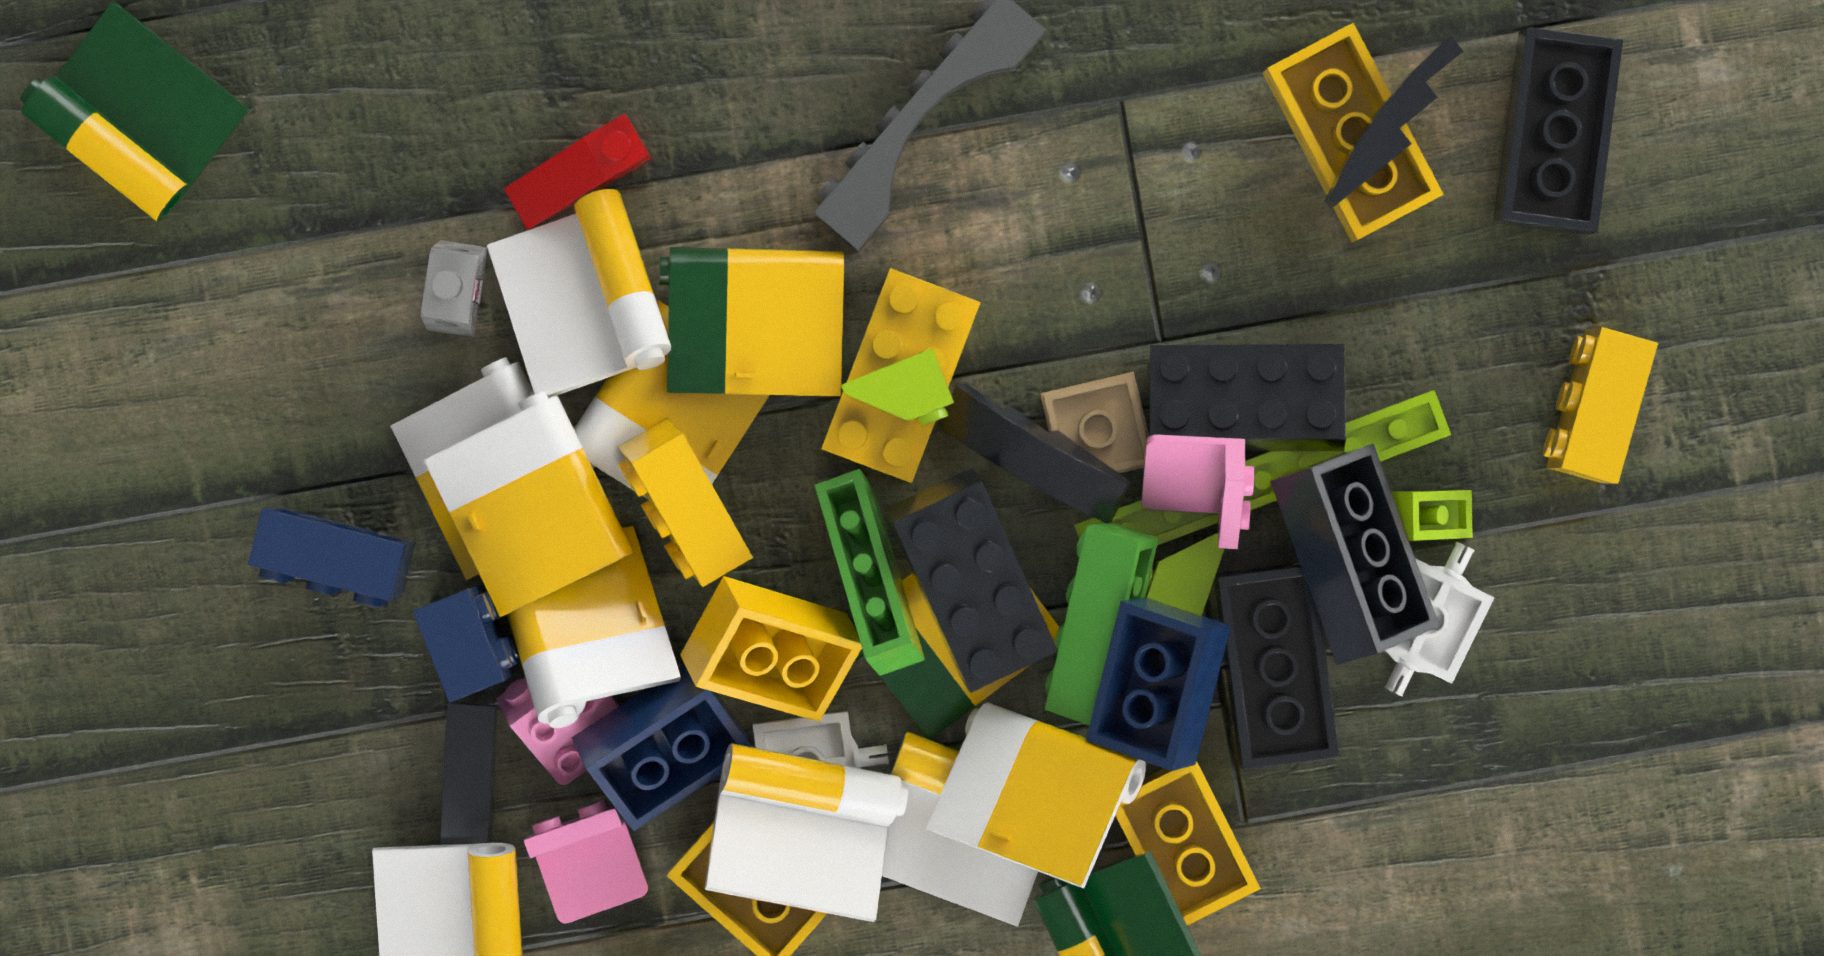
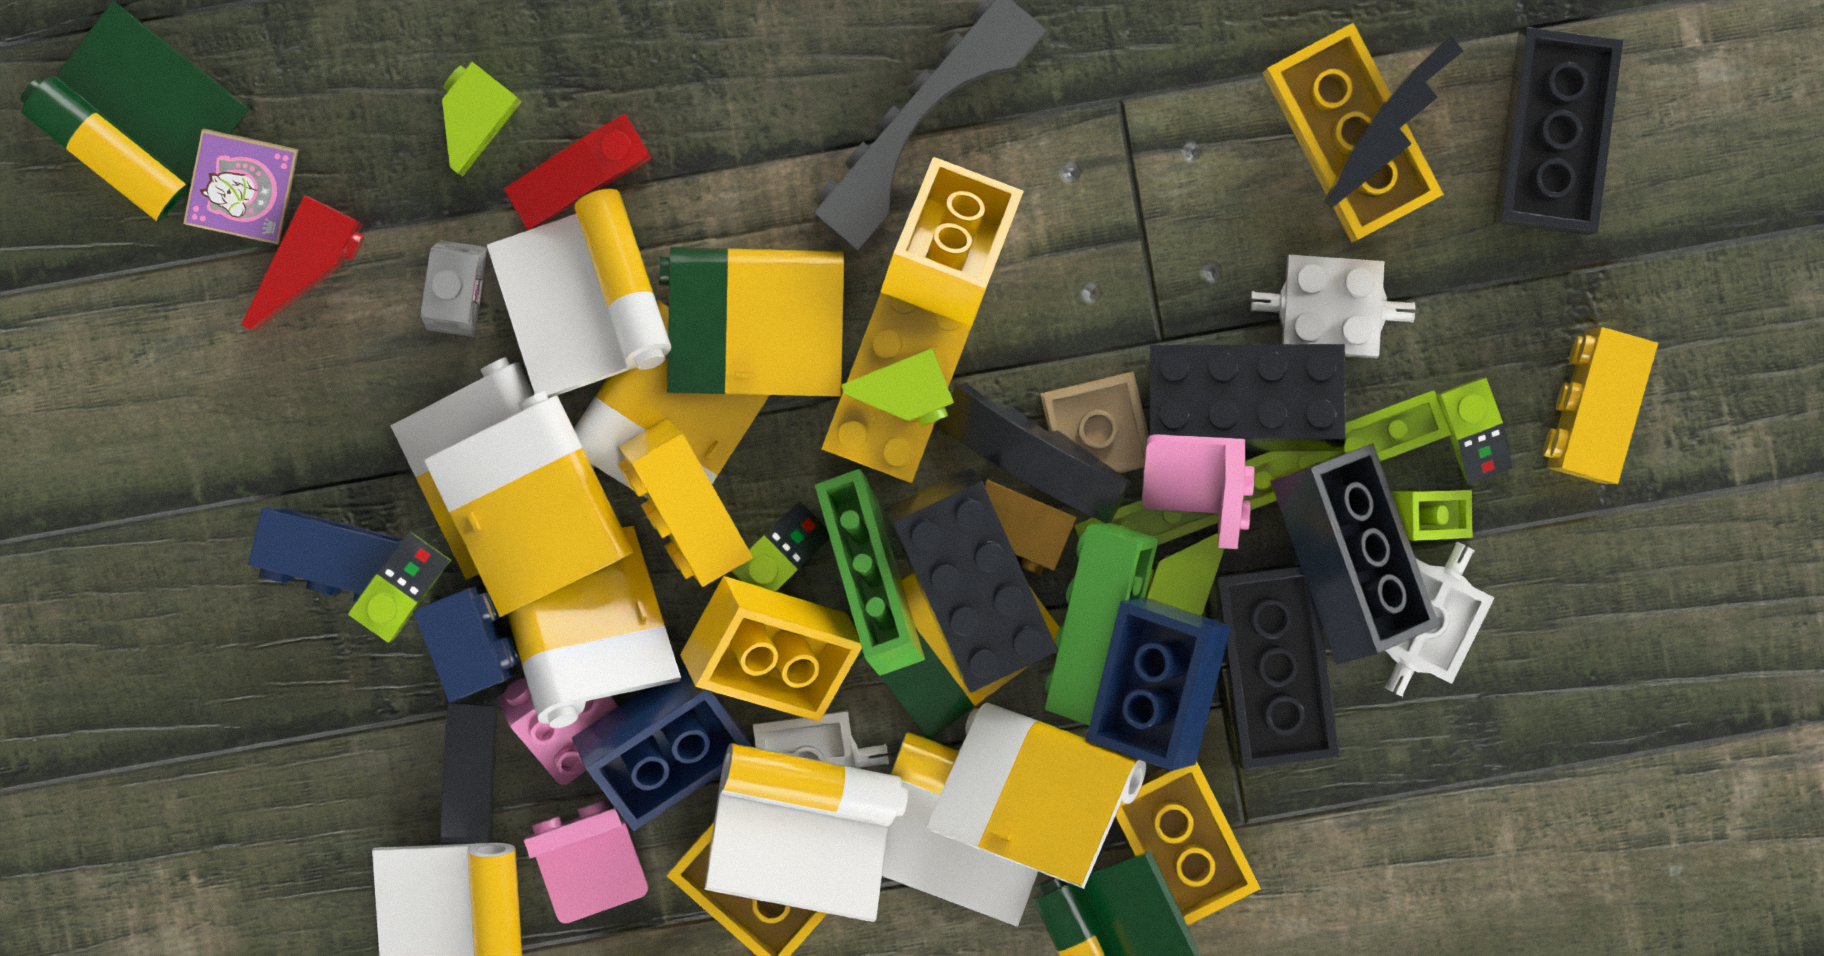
(240, 186): none -> tile
(308, 254): none -> red slope
(399, 587): none -> slope
(473, 114): none -> lime slope
(783, 549): none -> slope
(951, 241): none -> yellow brick
(1032, 527): none -> pearl gold slope
(1333, 304): none -> white plate
(1475, 430): none -> slope

